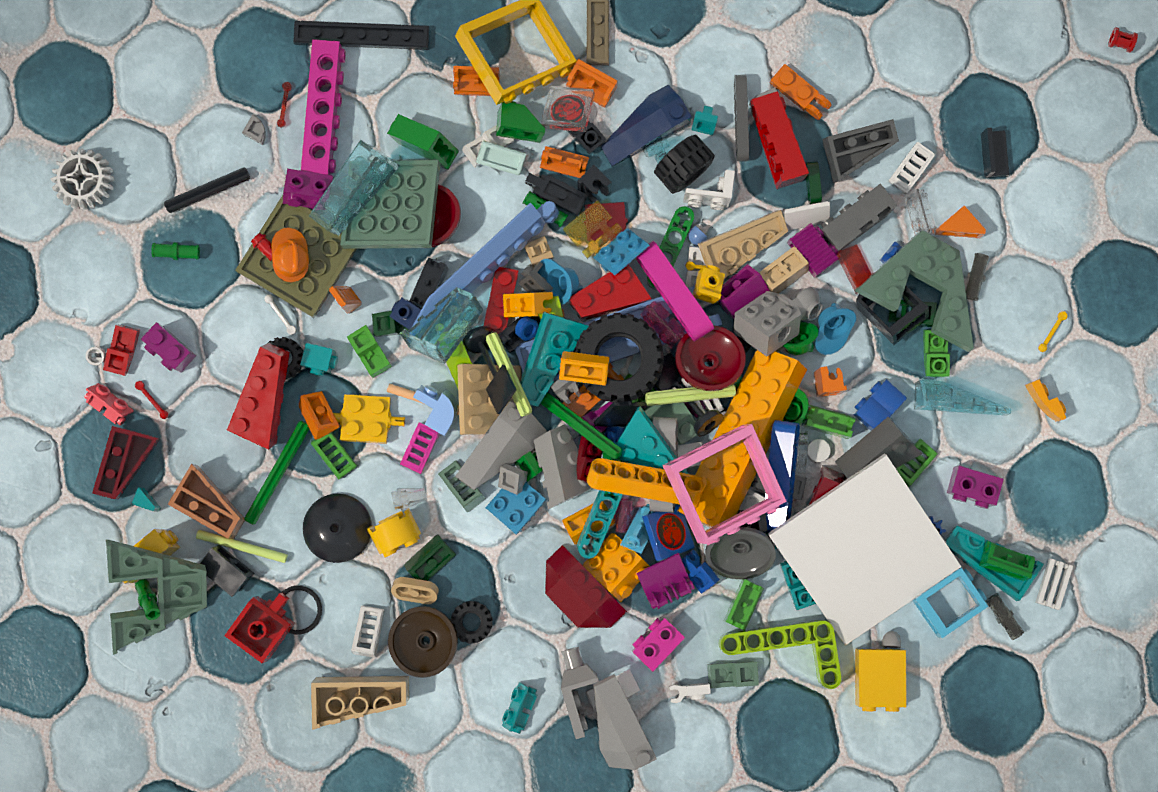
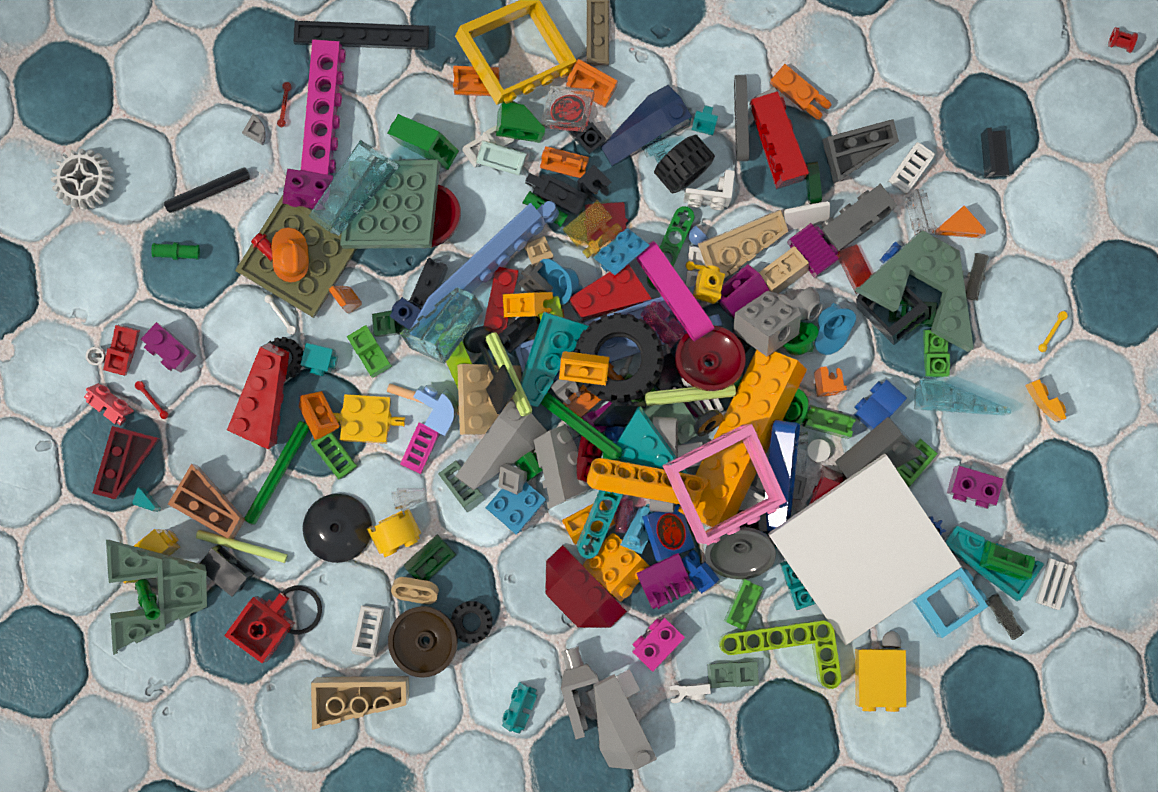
(526, 328): blue tile -> none

